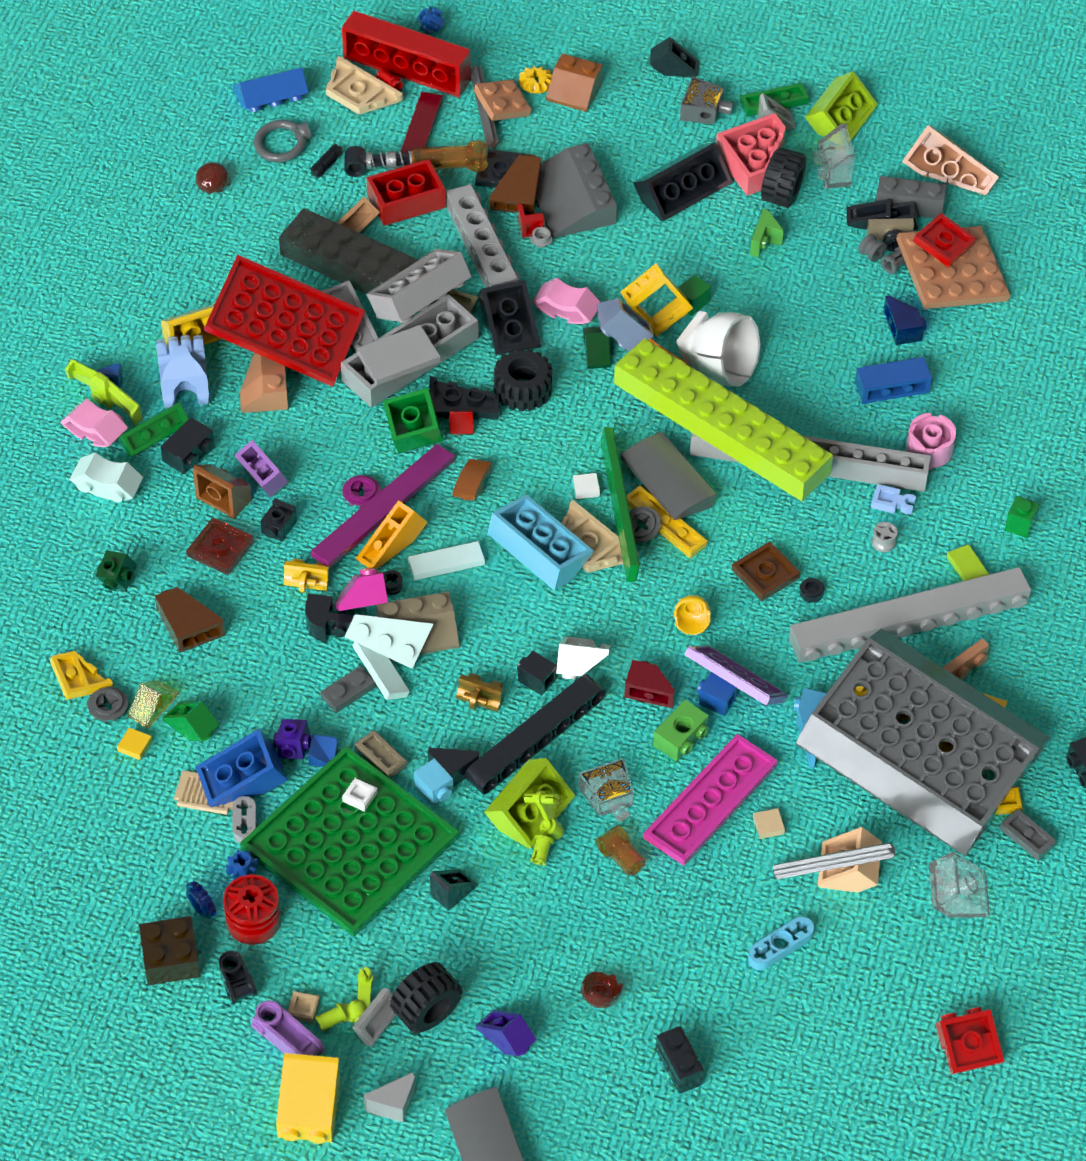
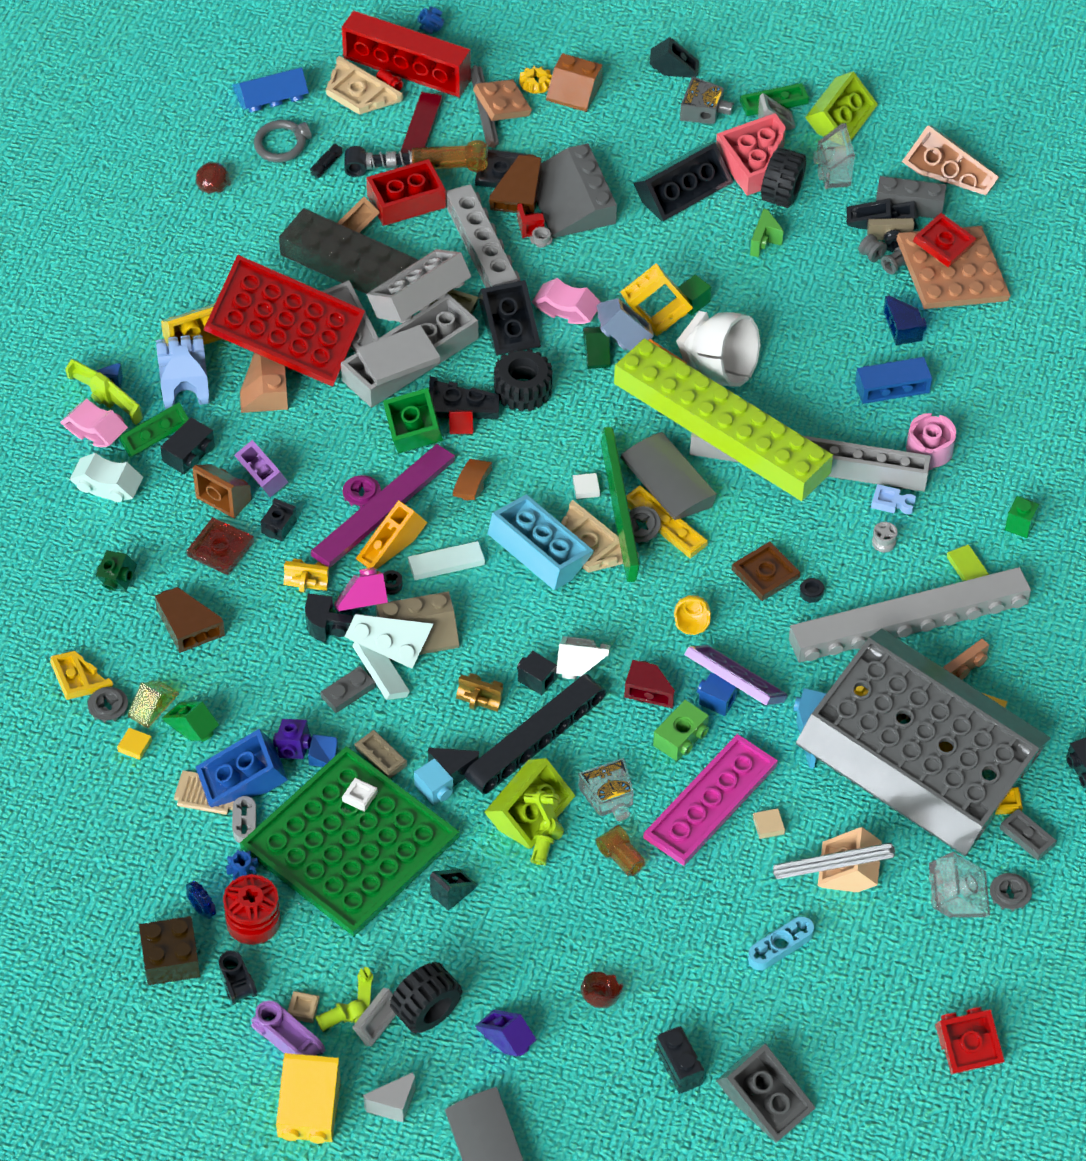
(766, 1092): none -> dark grey slope
(1017, 885): none -> dark grey gear

